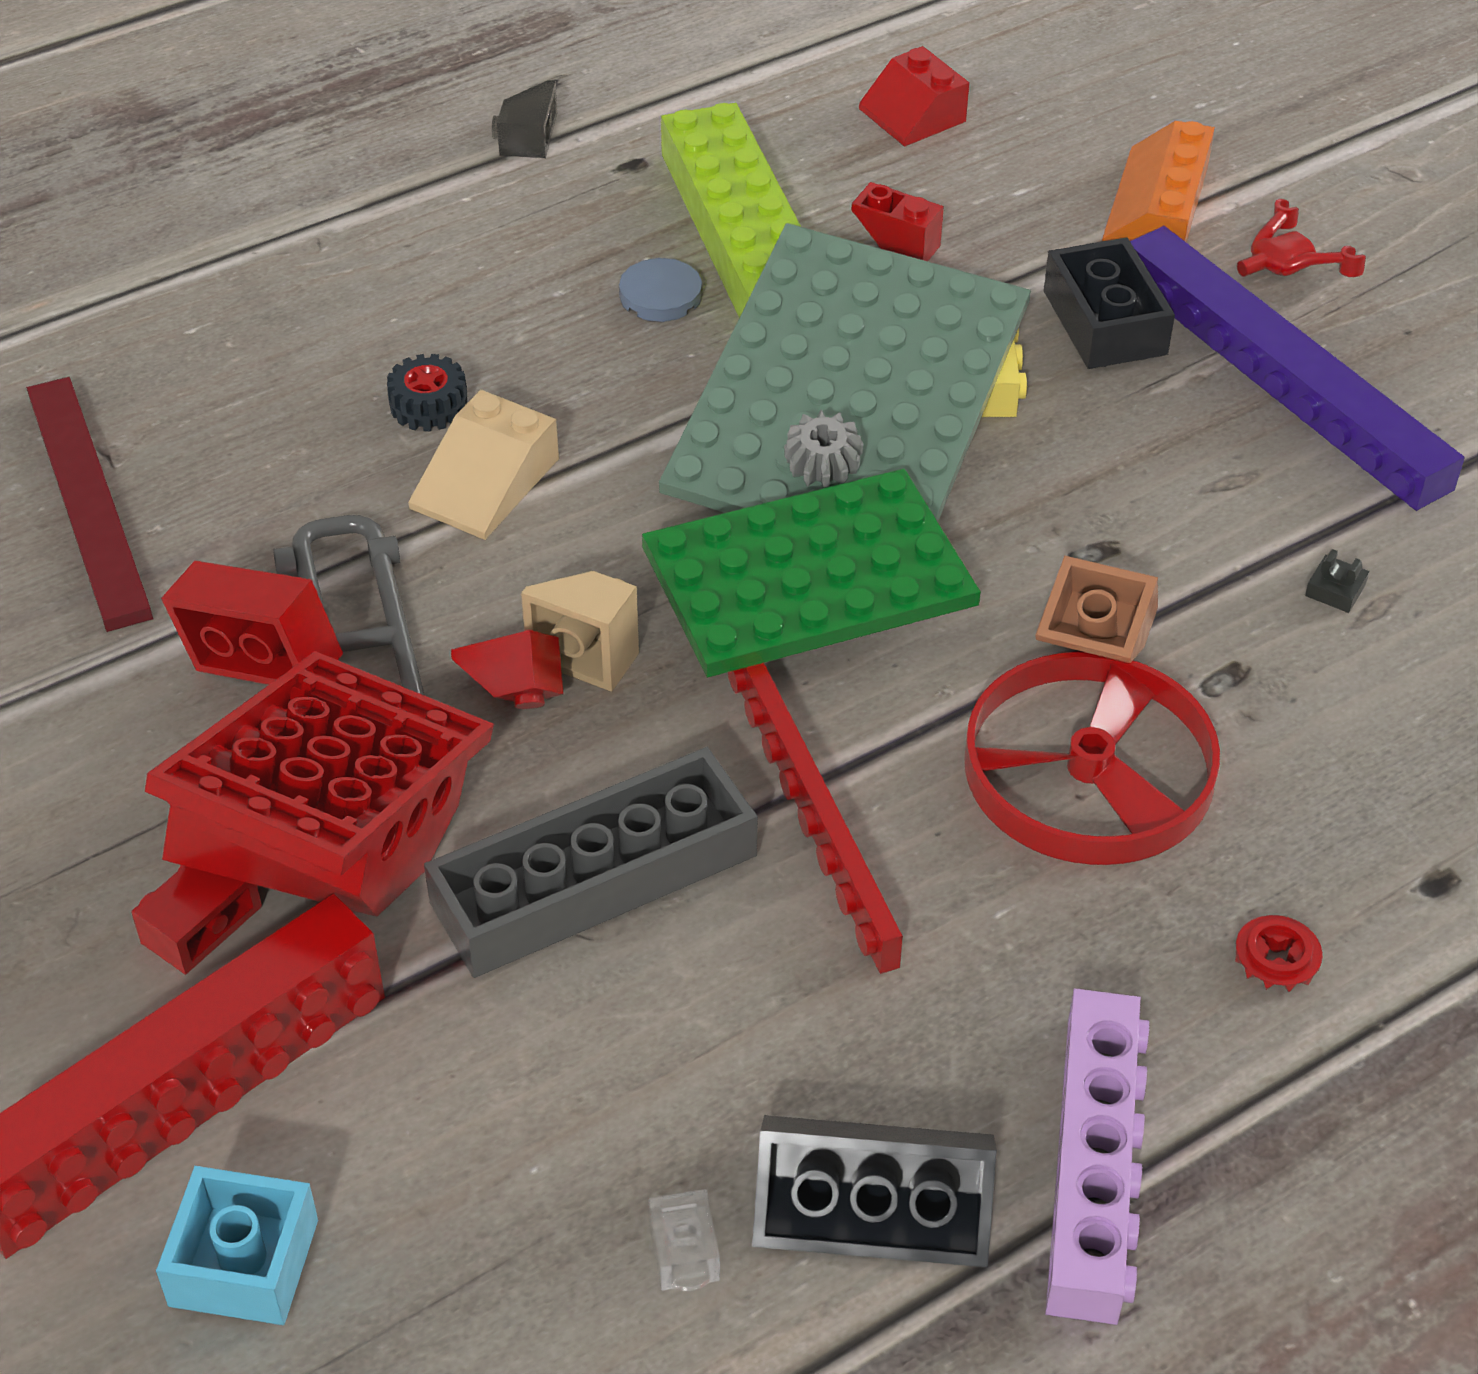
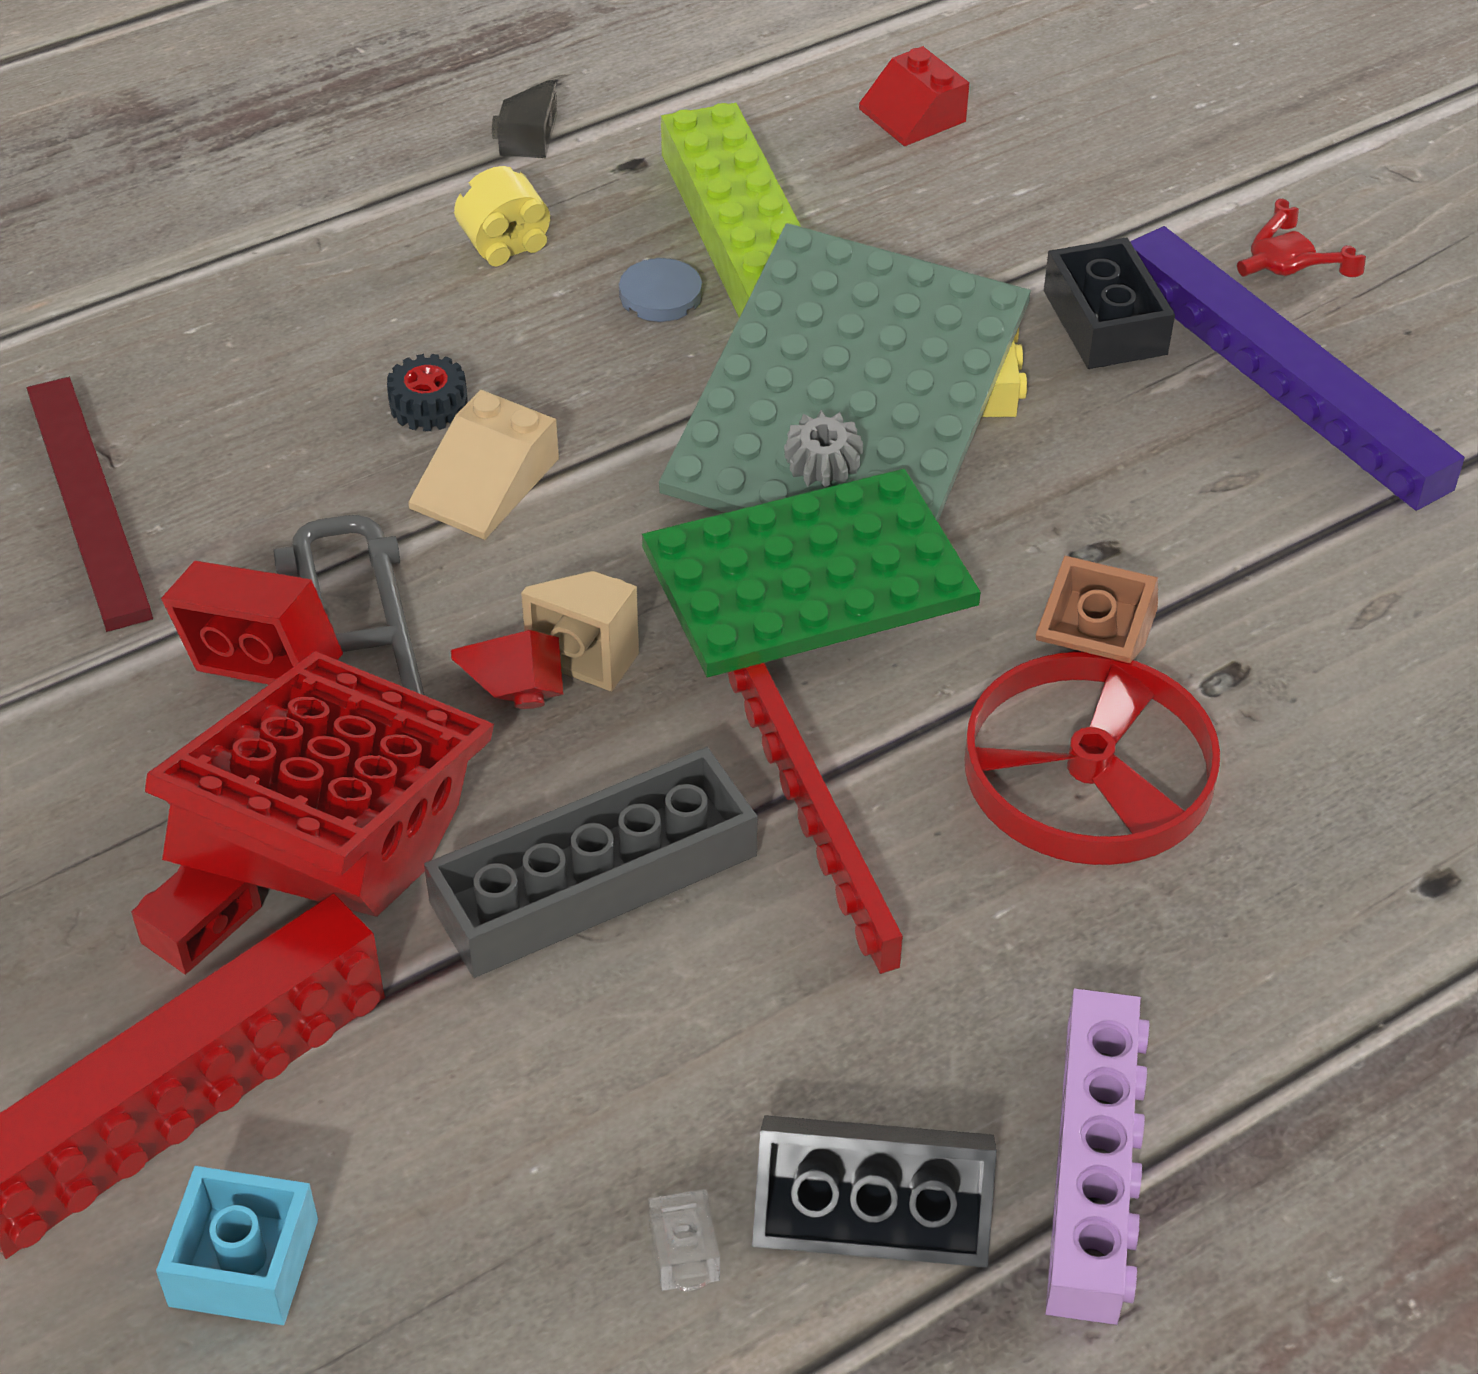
(502, 215): none -> light yellow brick
(900, 221): red slope -> none
(1162, 182): orange slope -> none
(1278, 934): red gear -> none
(1337, 582): pearl dark grey tile -> none

